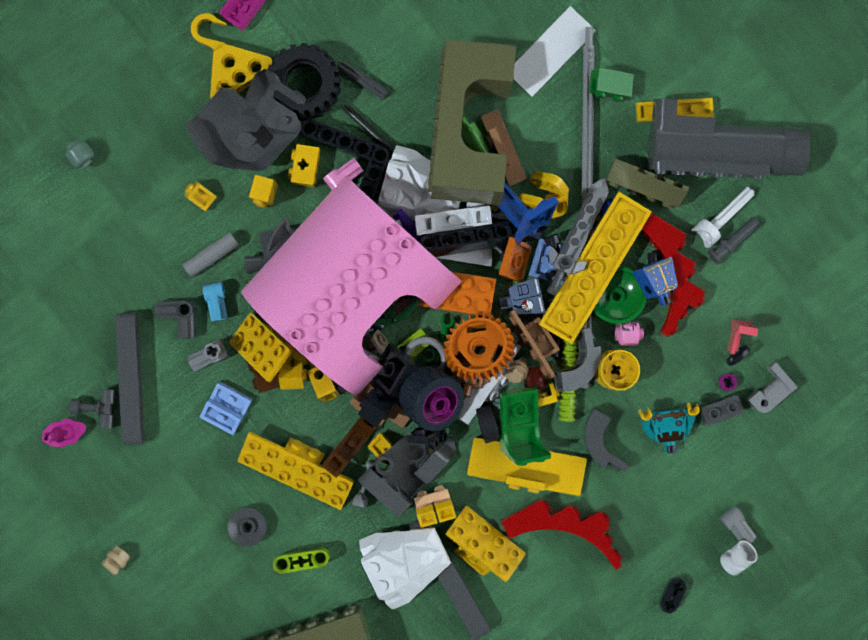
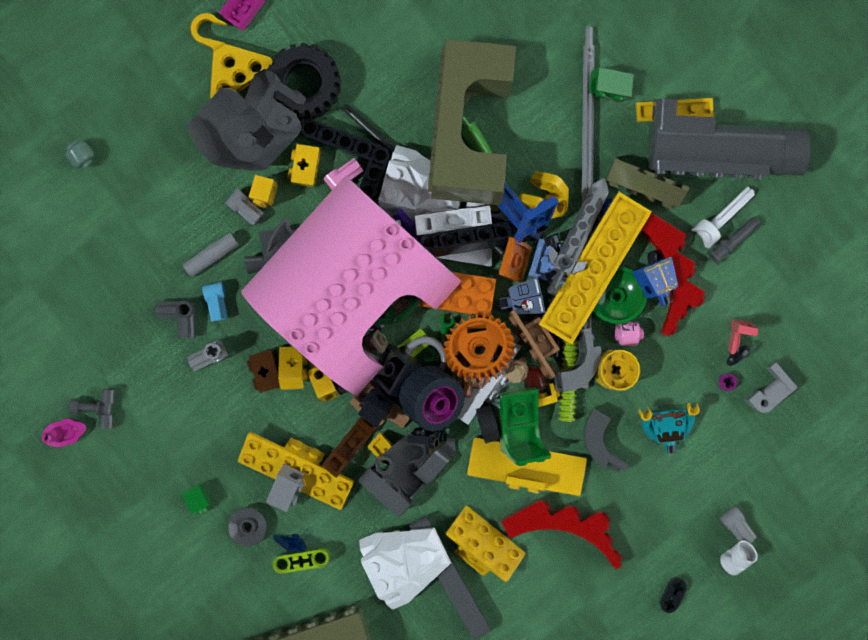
(115, 560): tan piece -> none
(130, 379): dark grey beam -> none
(196, 499): none -> green brick
(199, 195): yellow bracket -> none
(226, 408): light blue slope -> none
(241, 204): none -> light grey piece
(261, 346): yellow bracket -> none
(285, 488): none -> light grey brick
(291, 544): none -> clear blue piece
(361, 499): light grey hinge -> none
(363, 80): dark grey axle -> none
(438, 501): hips -> none
(502, 144): medium nougat bracket -> none
(550, 51): white sticker -> none
(720, 410): dark grey brick -> none

